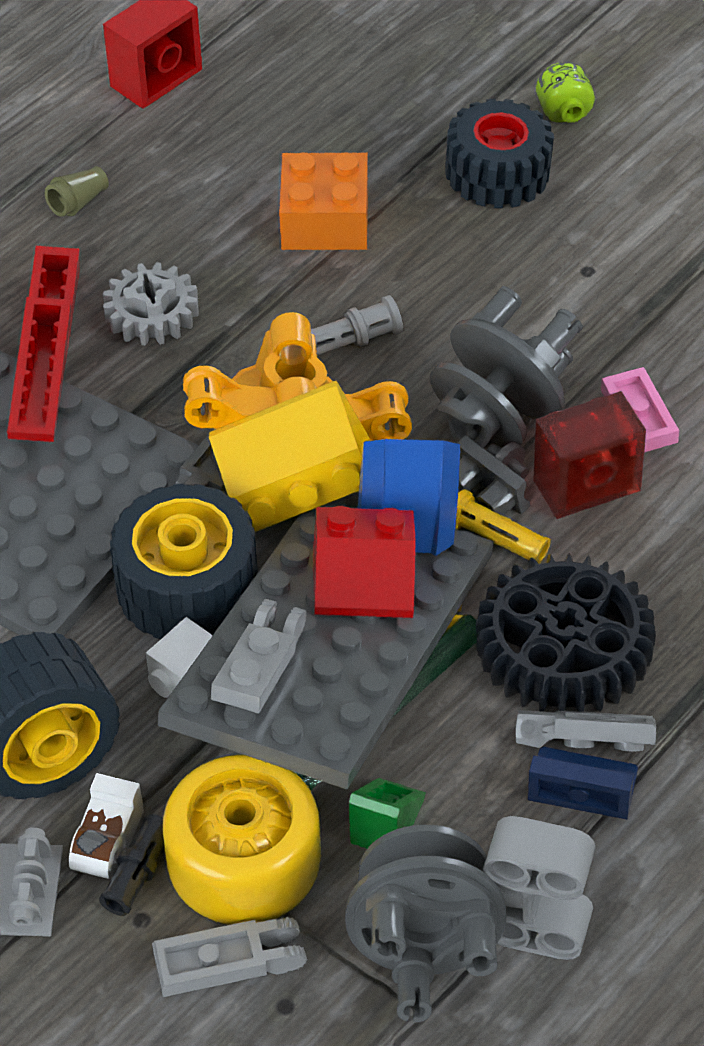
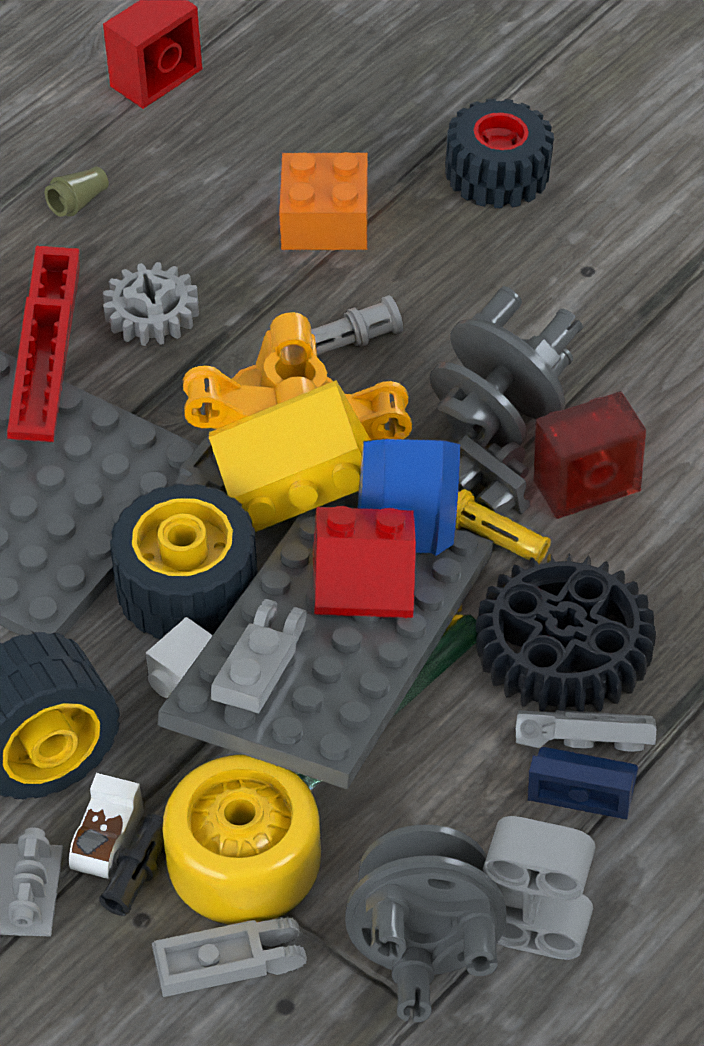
(381, 809): green slope -> none
(565, 92): lime head -> none
(647, 404): bright pink plate -> none

